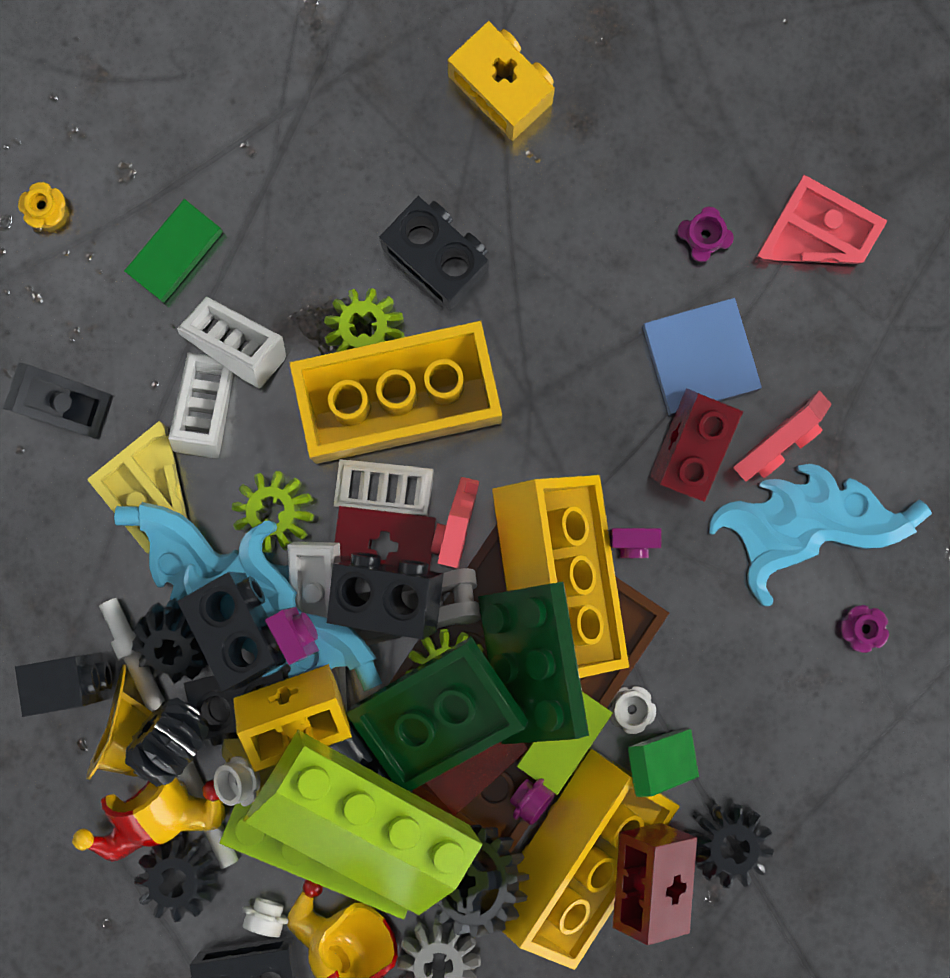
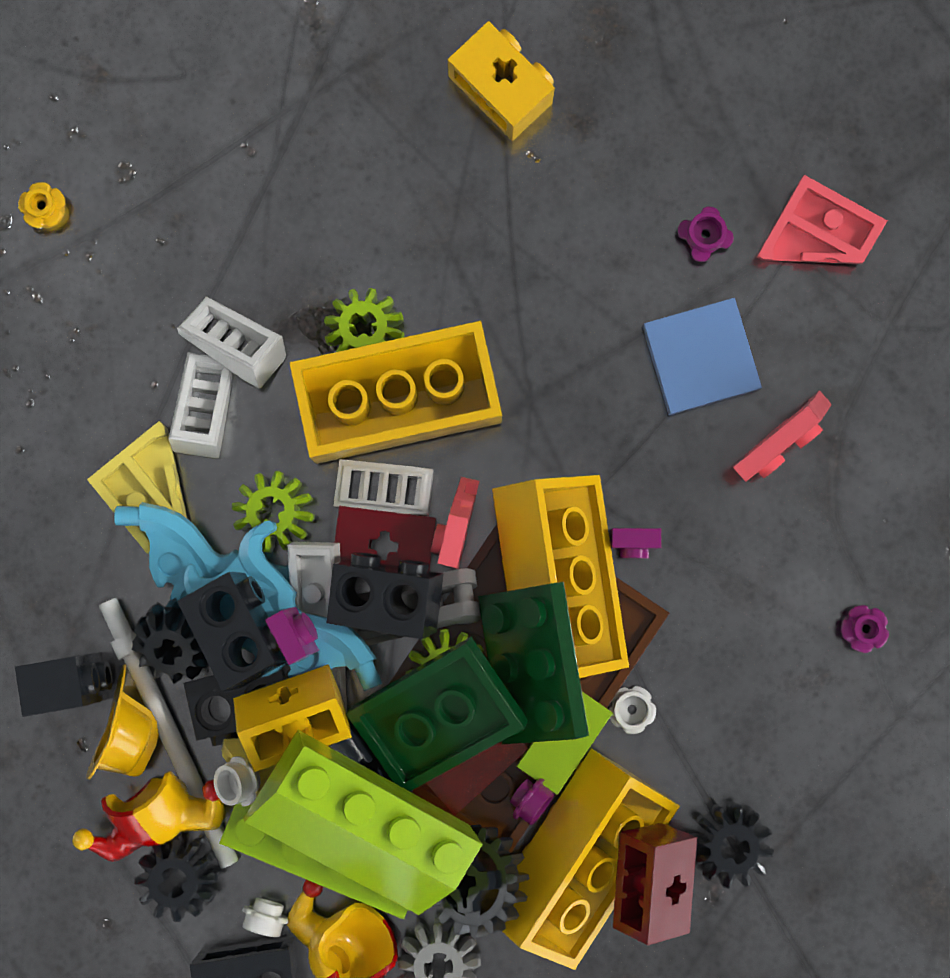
(56, 400): black slope -> none
(167, 742): black gear -> none
(173, 251): green tile -> none
(426, 259): black brick -> none
(663, 762): green tile -> none
(695, 445): dark red brick -> none
(805, 516): medium azure piece -> none

